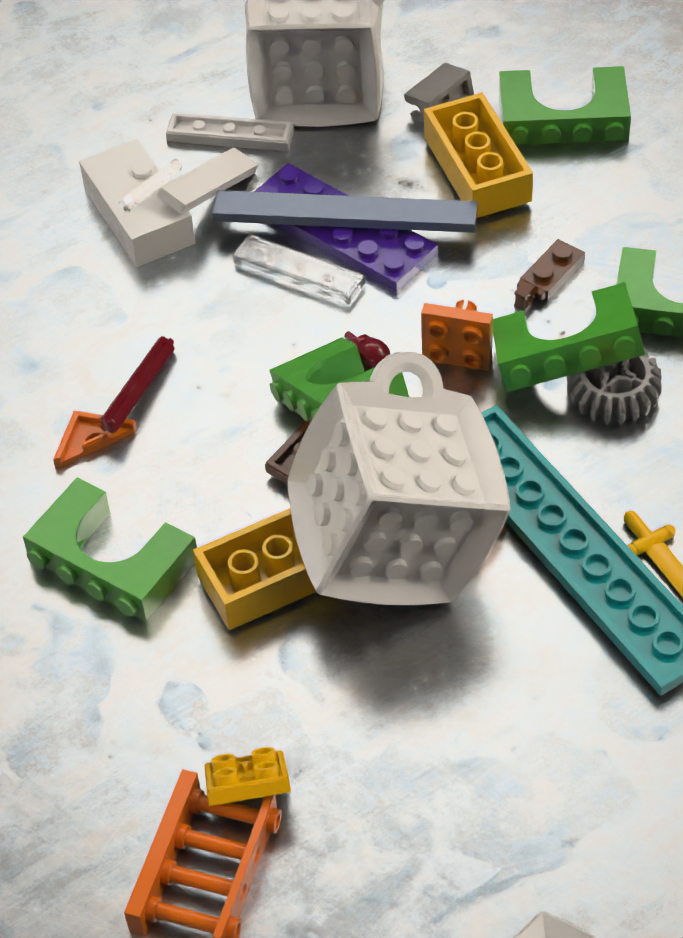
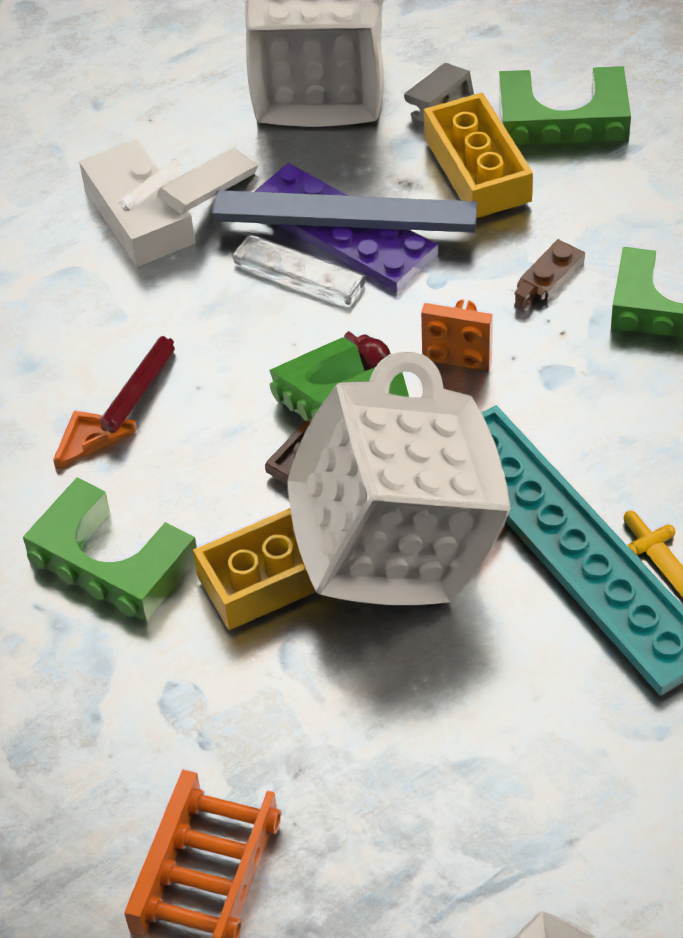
(230, 131): white tile -> none
(246, 776): yellow tile -> none
(607, 340): bright green arch -> none
(617, 389): light grey gear -> none

